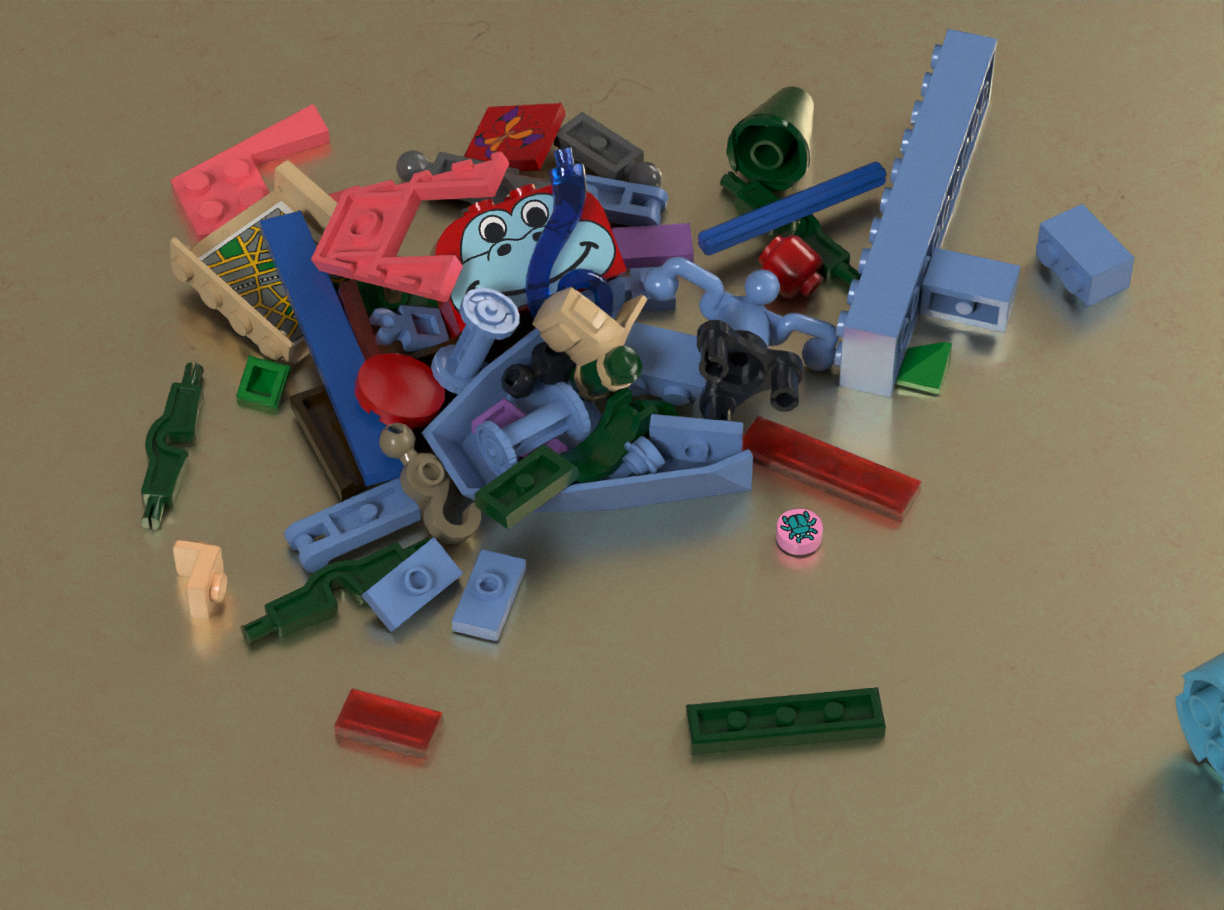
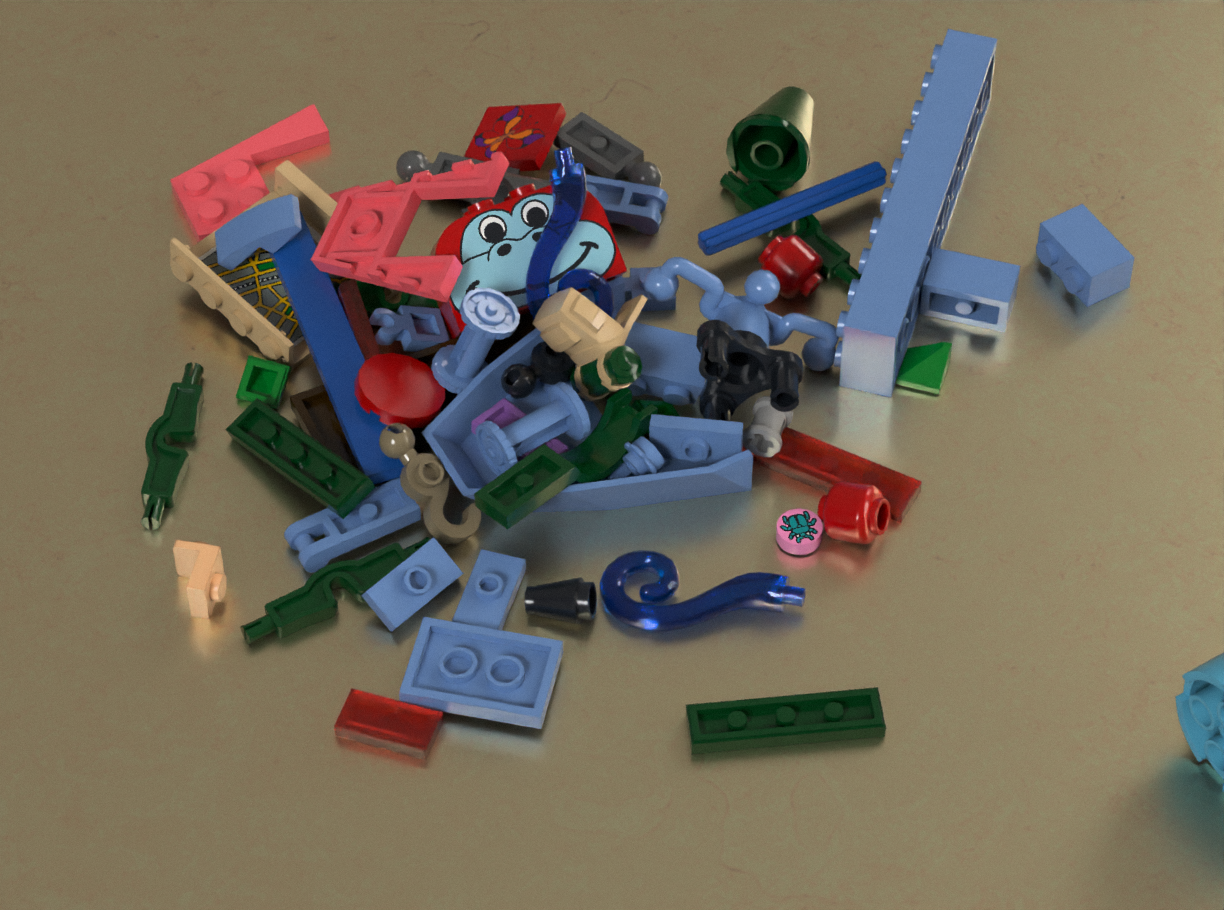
(262, 226): none -> medium blue slope
(300, 458): none -> dark green tile
(481, 672): none -> medium blue plate
(563, 600): none -> black cone
(654, 244): medium lavender tile -> none
(745, 591): none -> clear blue plant
(765, 431): none -> light grey bush
(854, 512): none -> red head

